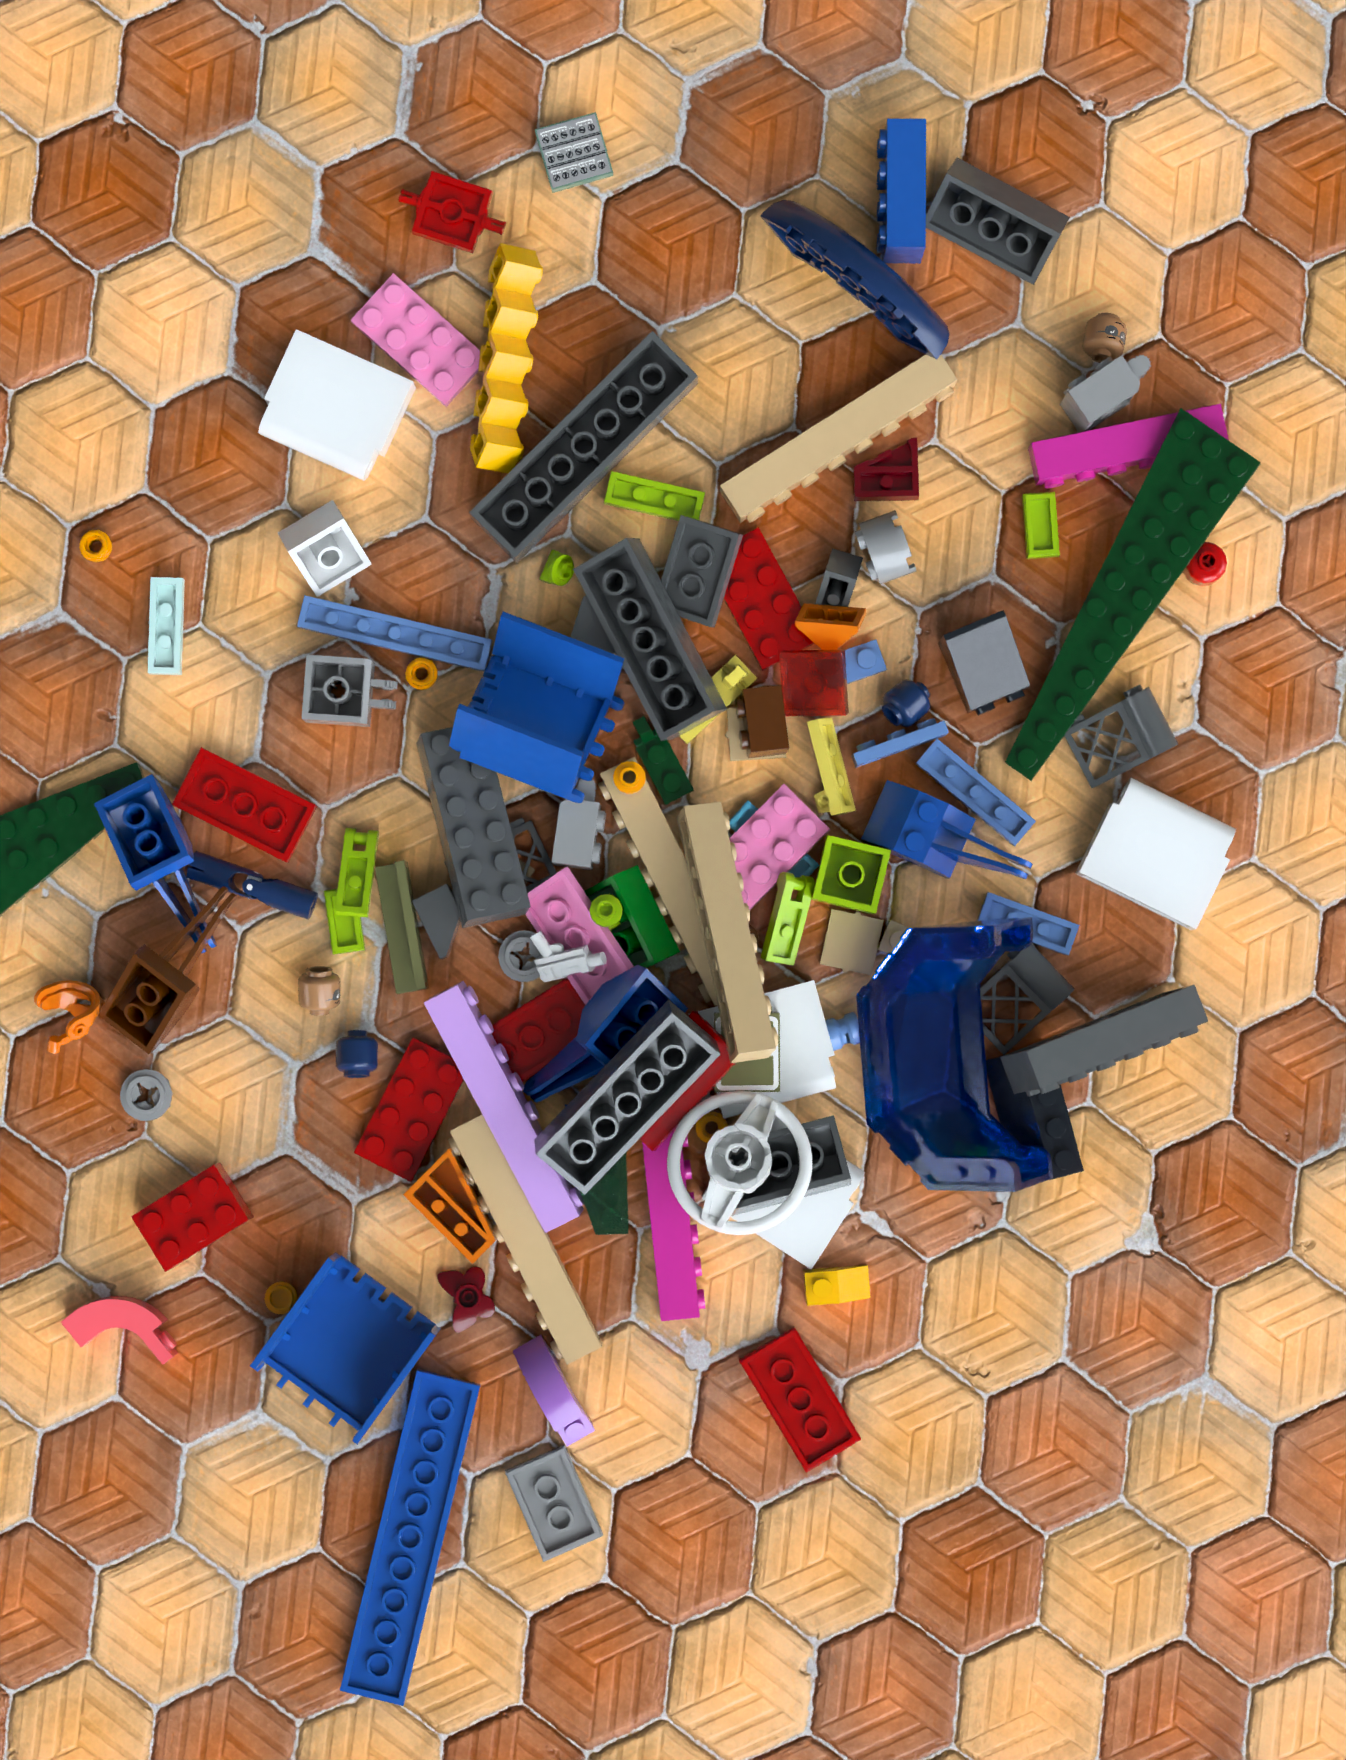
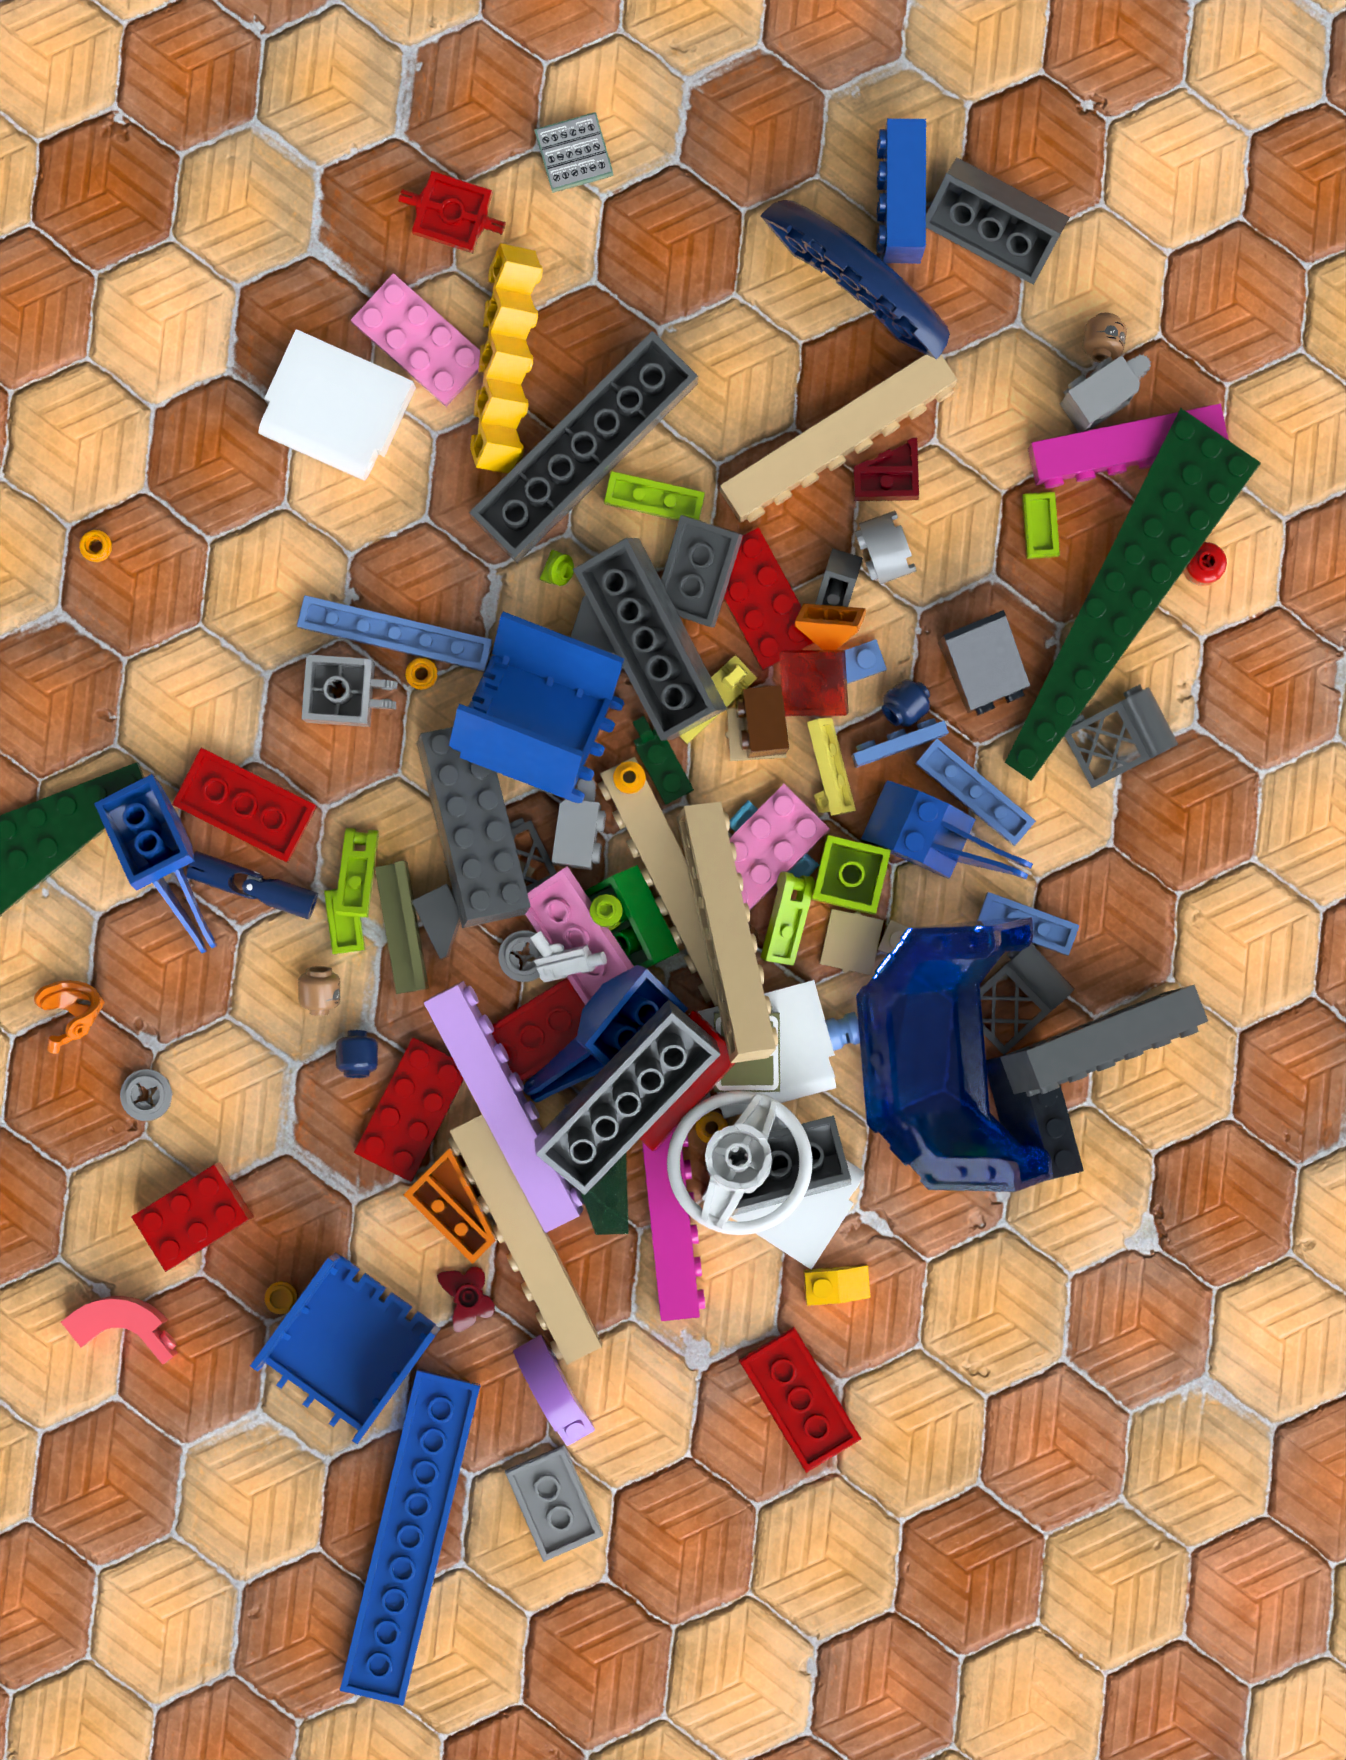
(153, 992): reddish brown slope -> none
(166, 626): light aqua plate -> none
(324, 548): white slope -> none
(1158, 854): white piece -> none

